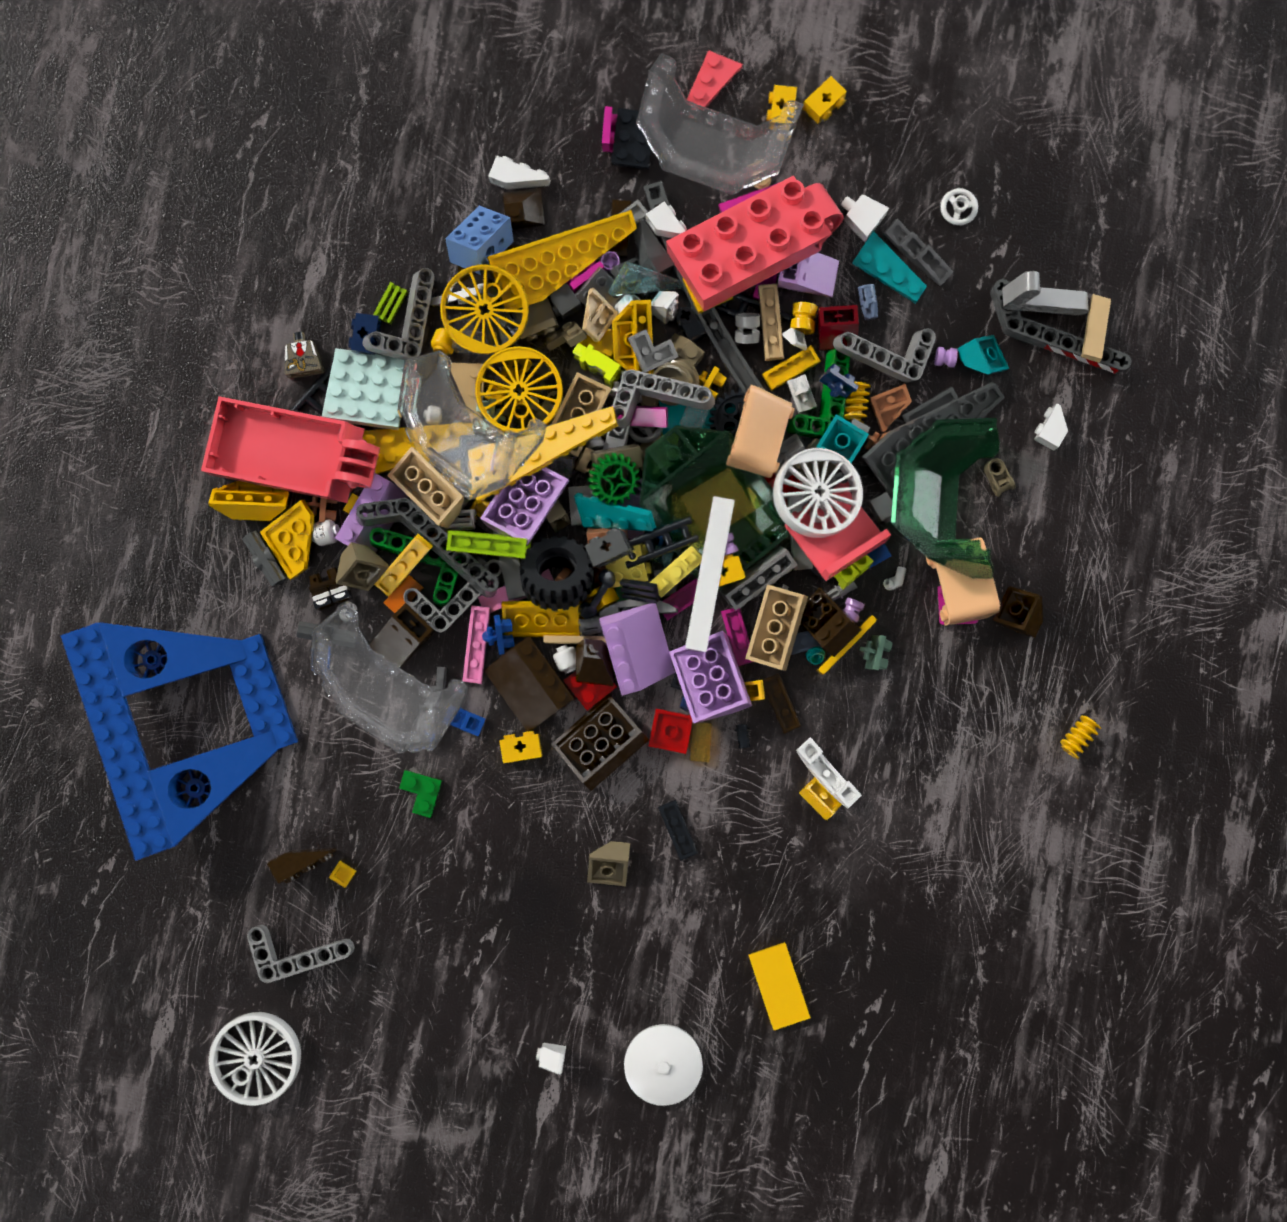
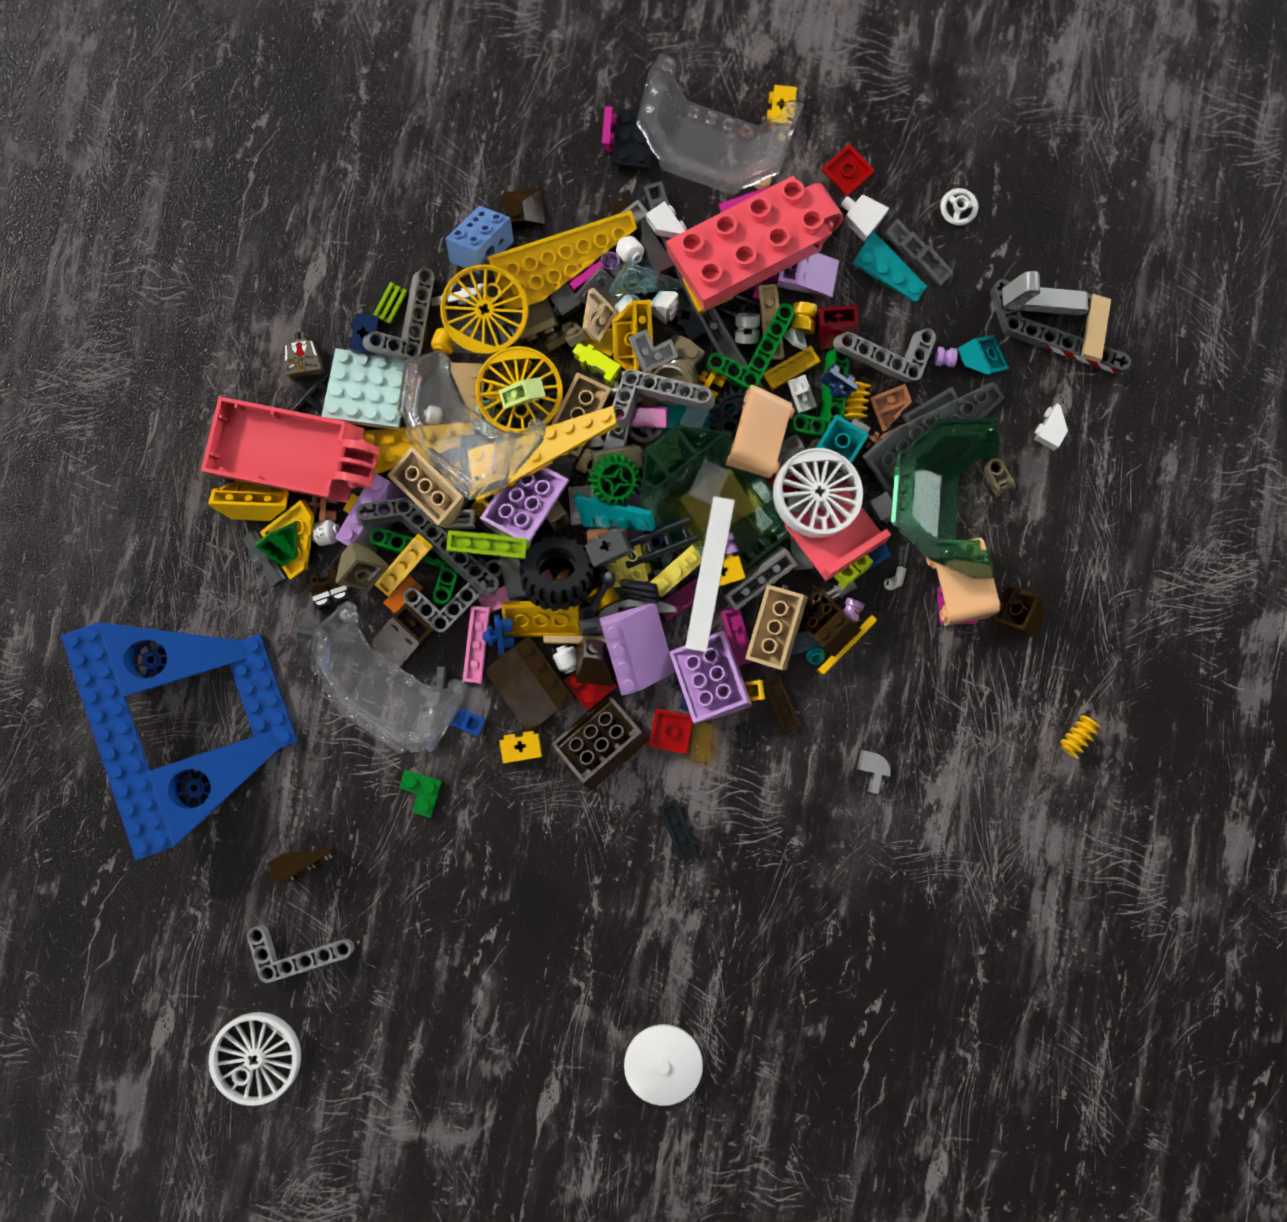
(280, 544): none -> green slope
(342, 874): yellow tile -> none
(514, 176): white slope -> none
(522, 393): none -> yellowish green slope
(551, 1057): white slope -> none
(609, 864): dark tan slope -> none
(630, 250): none -> white head
(708, 482): none -> clear plate
(712, 77): coral wing -> none
(760, 354): none -> green beam
(779, 986): yellow tile -> none
(820, 799): yellow slope -> none
(826, 774): white slope -> none
(830, 91): yellow brick -> none
(847, 170): none -> red plate
(868, 301): sand blue hinge -> none
(874, 650): sand green hips -> none
(877, 765): none -> light grey brick

